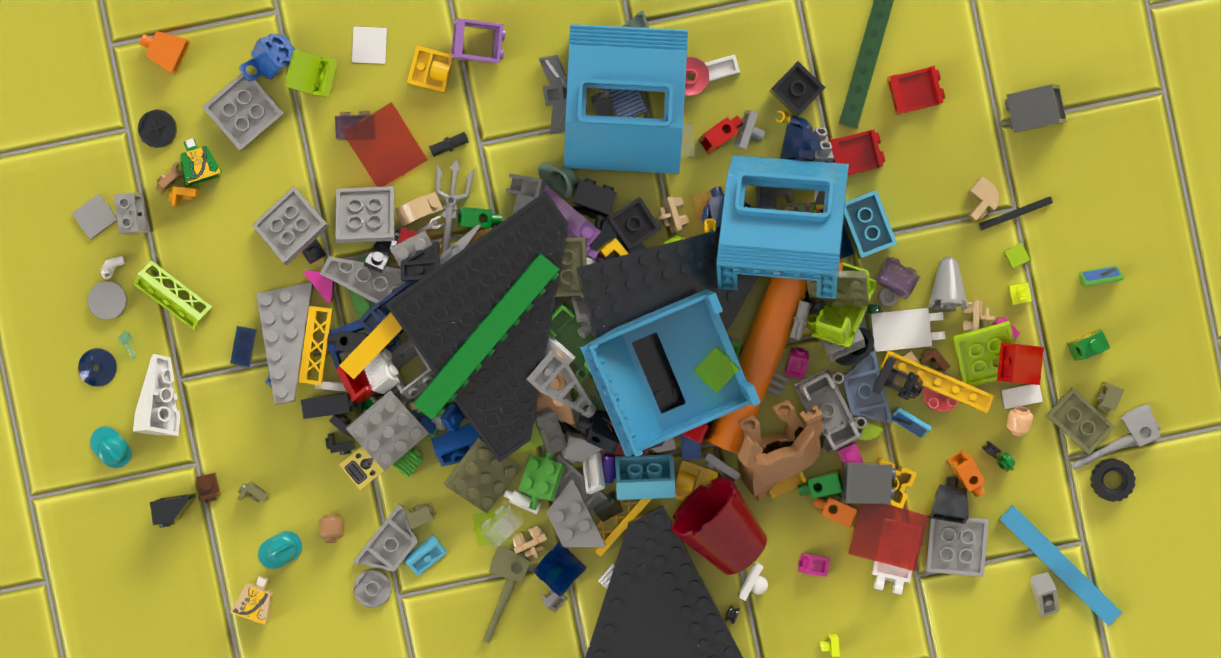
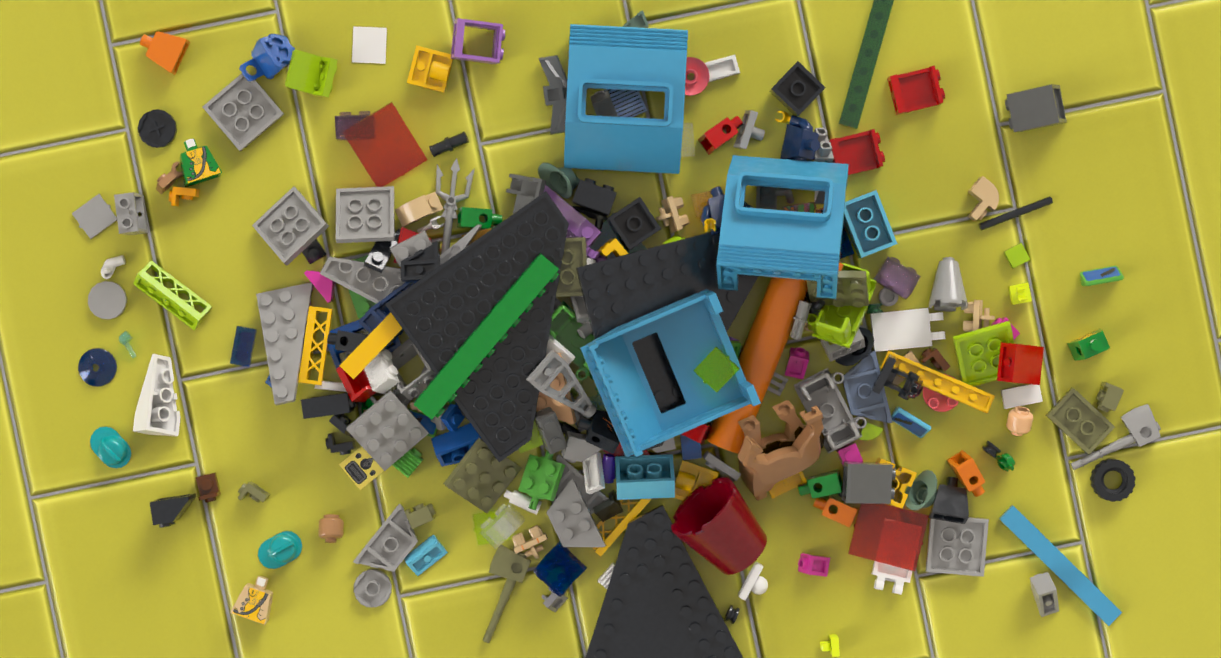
(922, 492): none -> sand green piece

